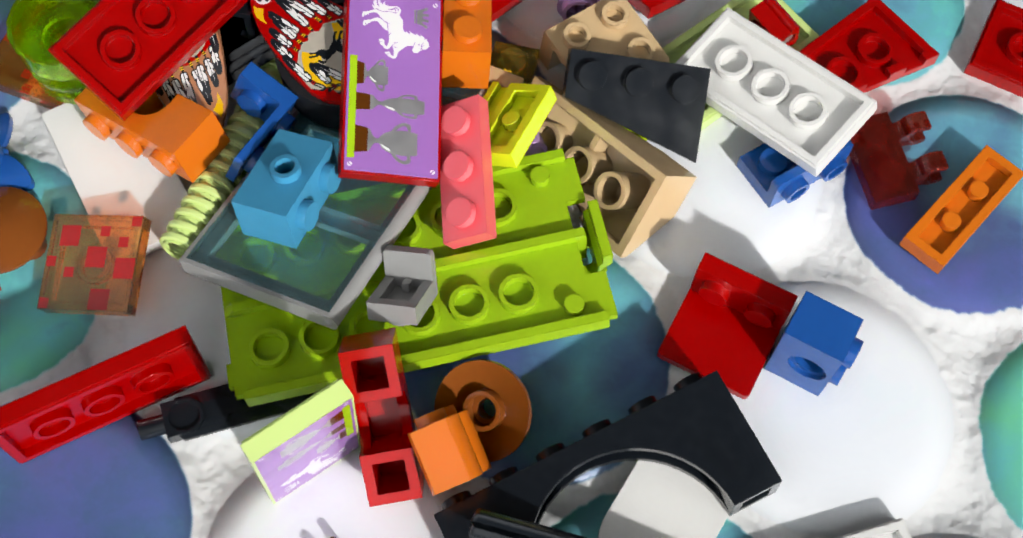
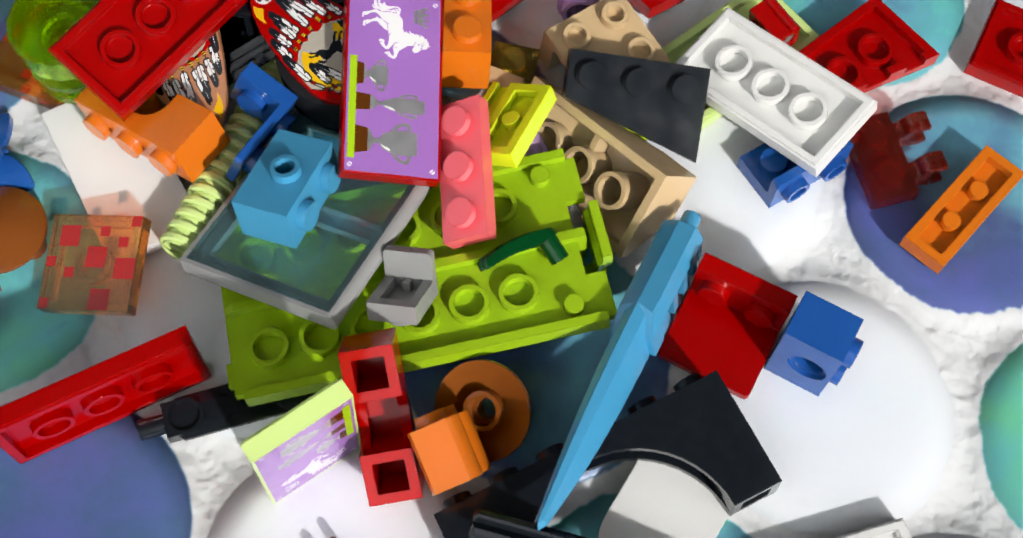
(544, 238): none -> dark green piece
(633, 338): none -> dark azure piece

